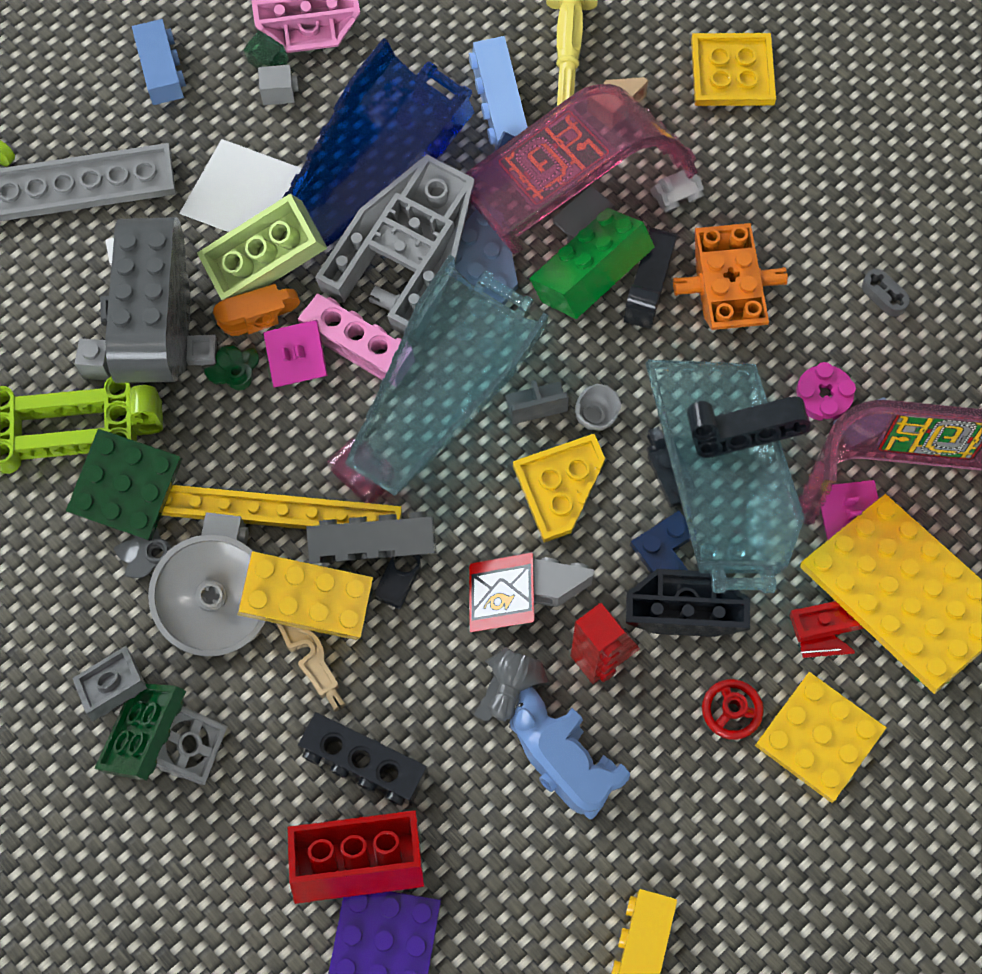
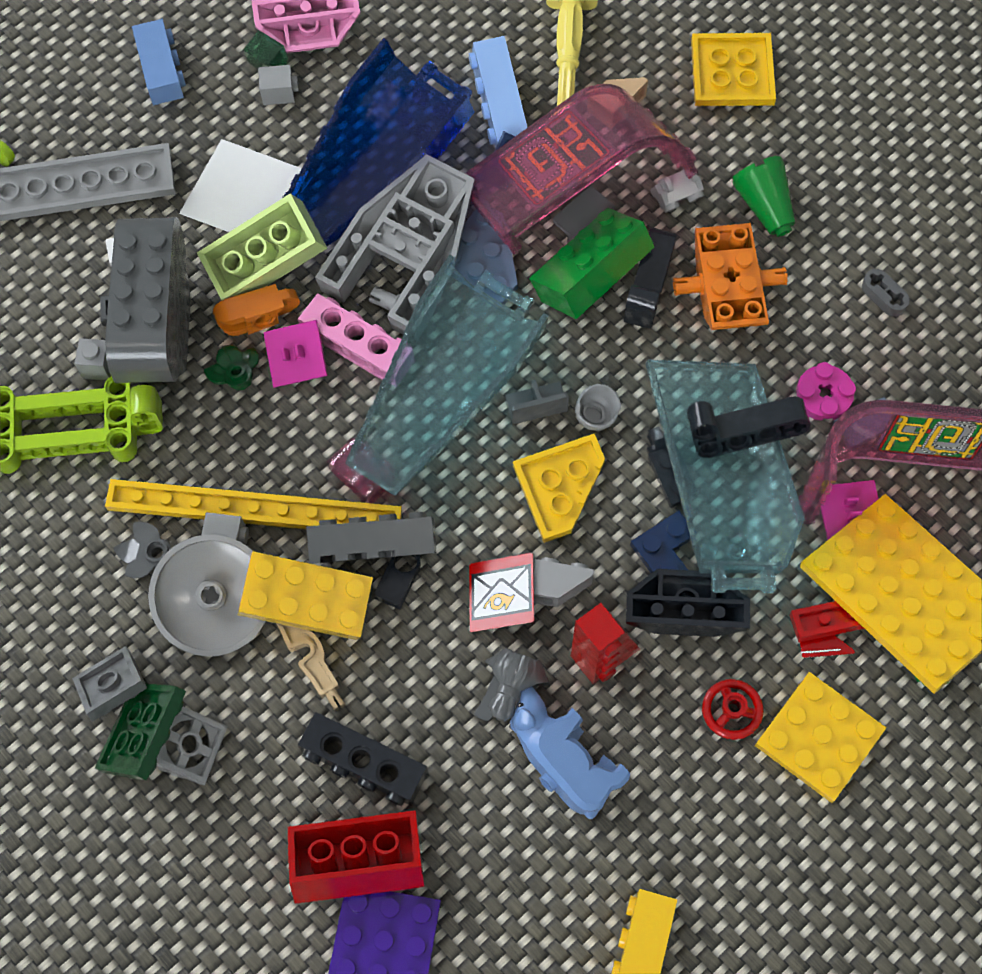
(124, 484): dark green plate -> none
(201, 350): light grey tile -> none
(767, 194): none -> green cone

